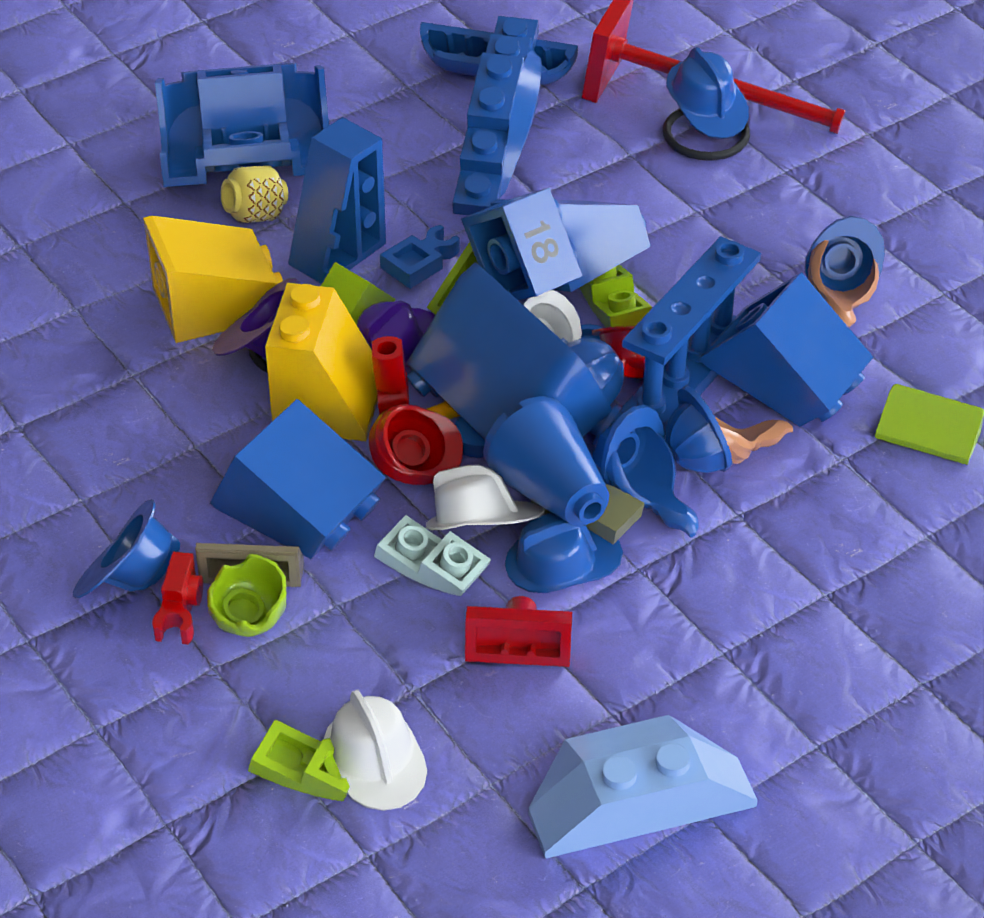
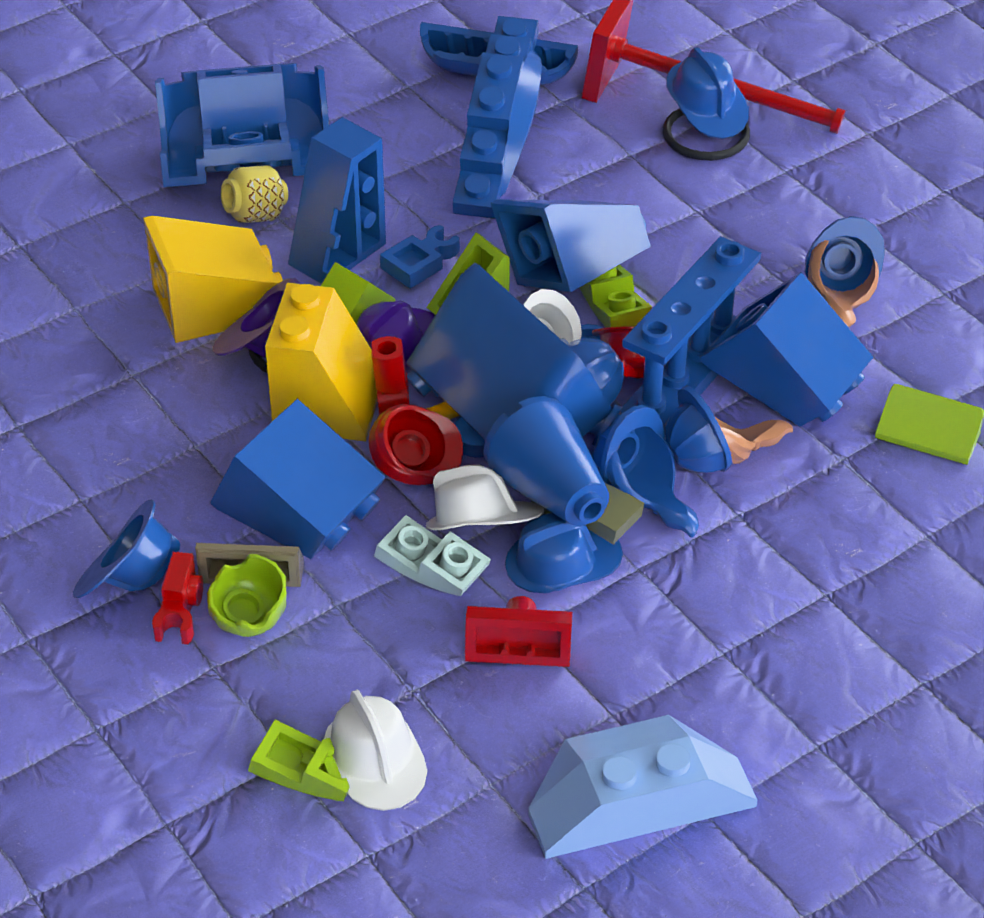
(524, 244): brick -> none

